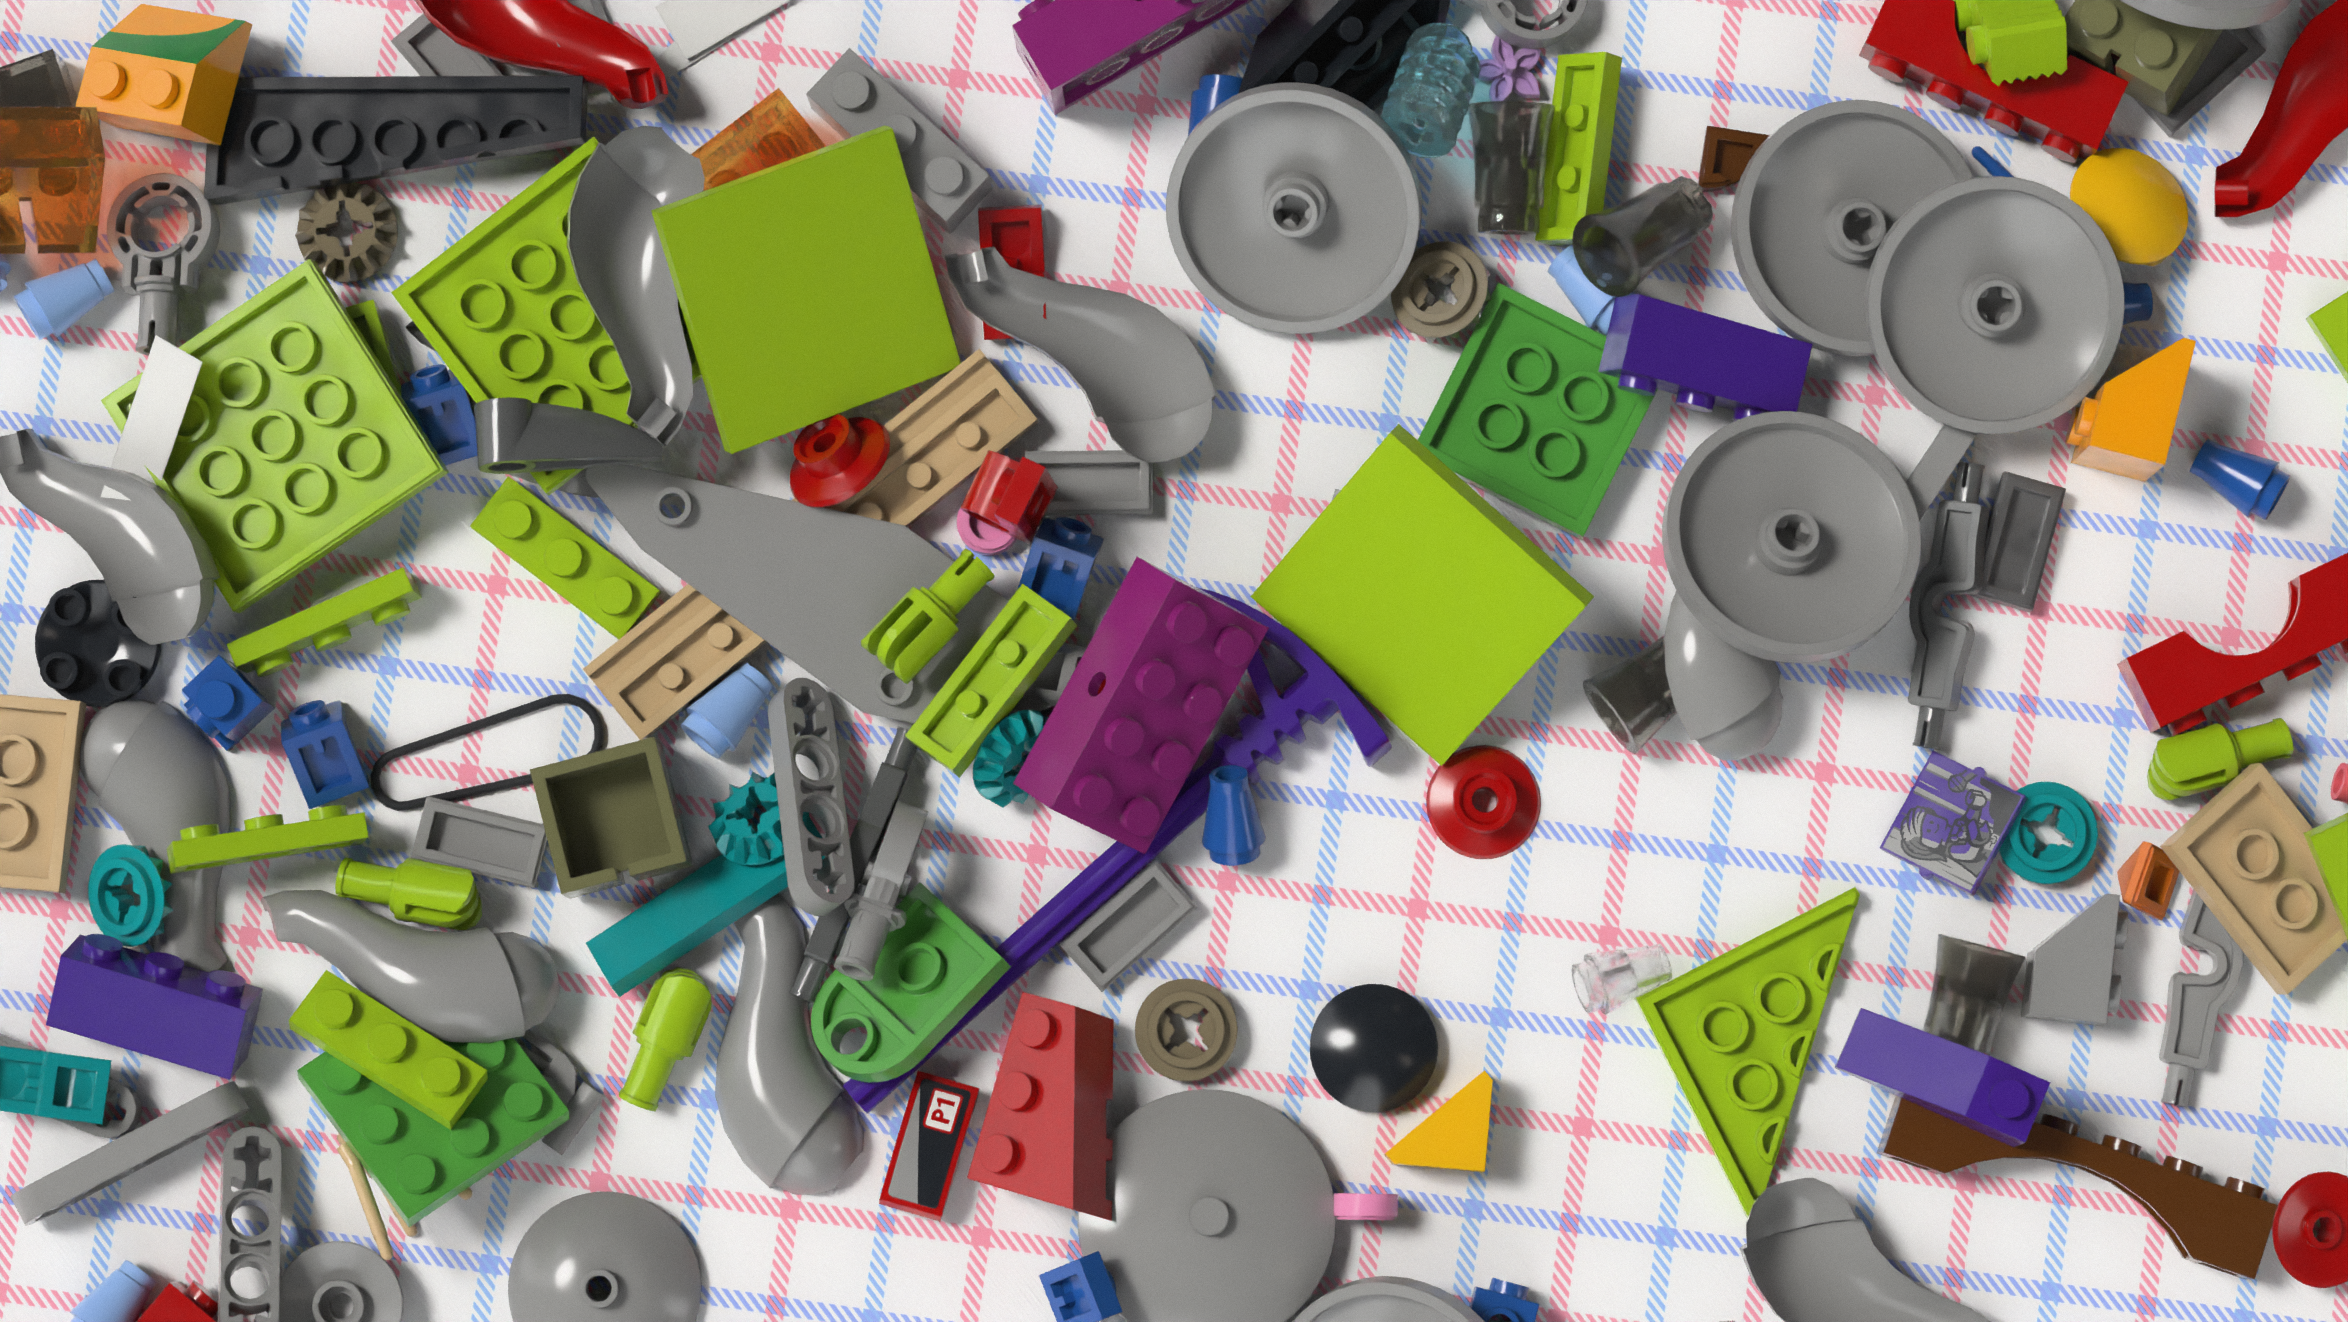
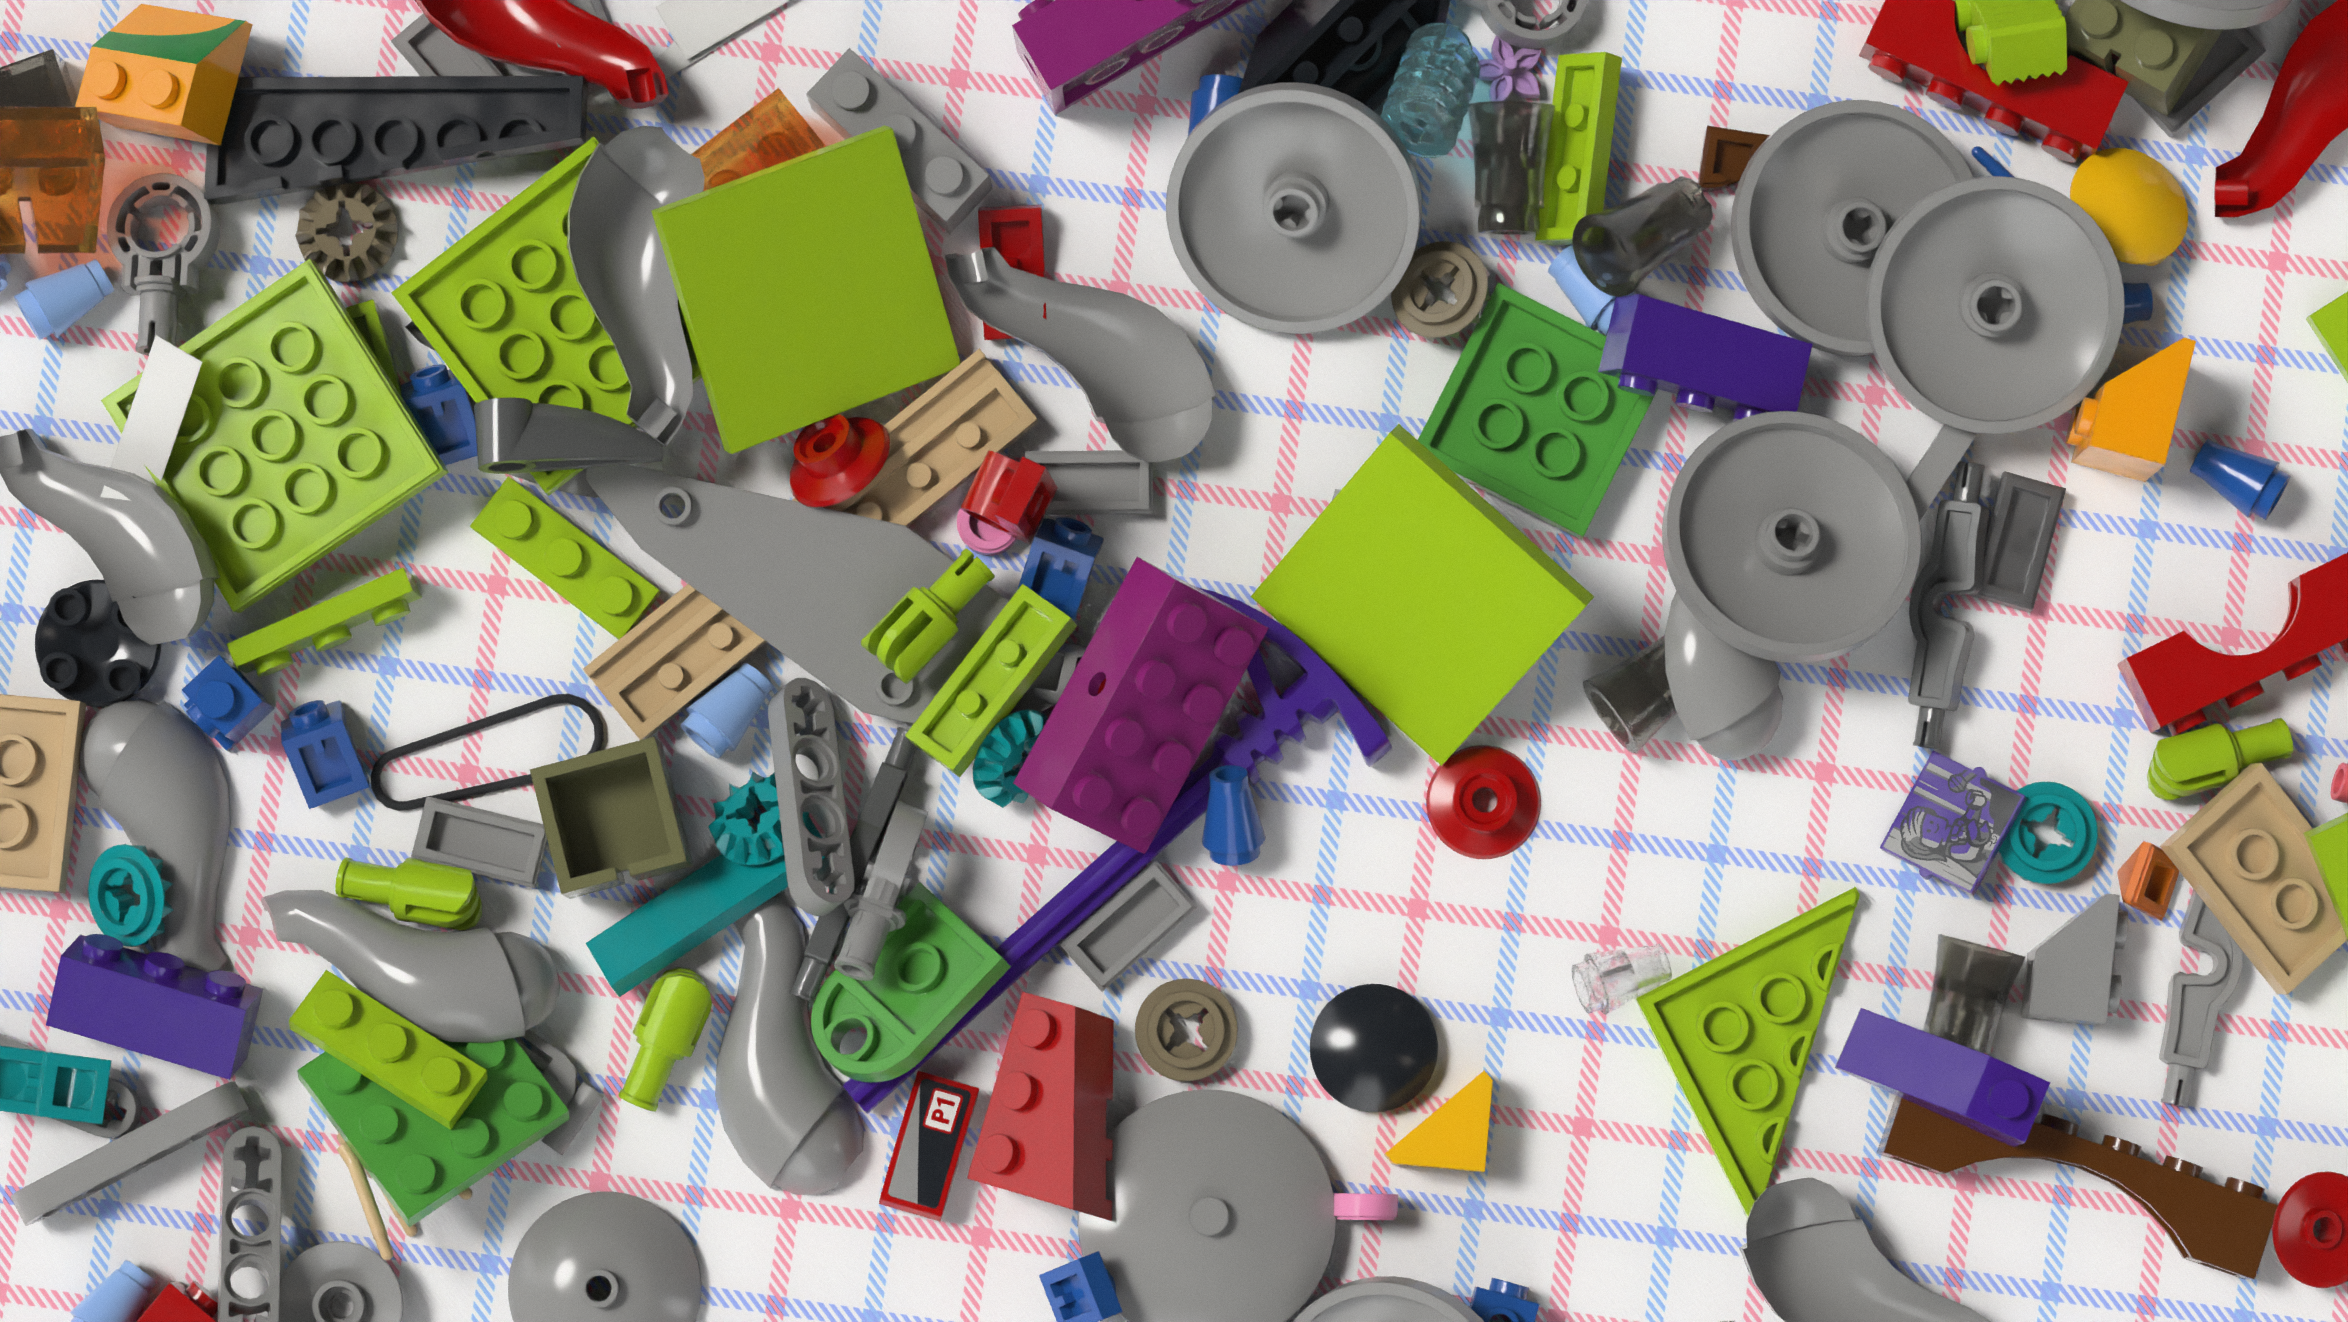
(266, 839): lime plate -> none

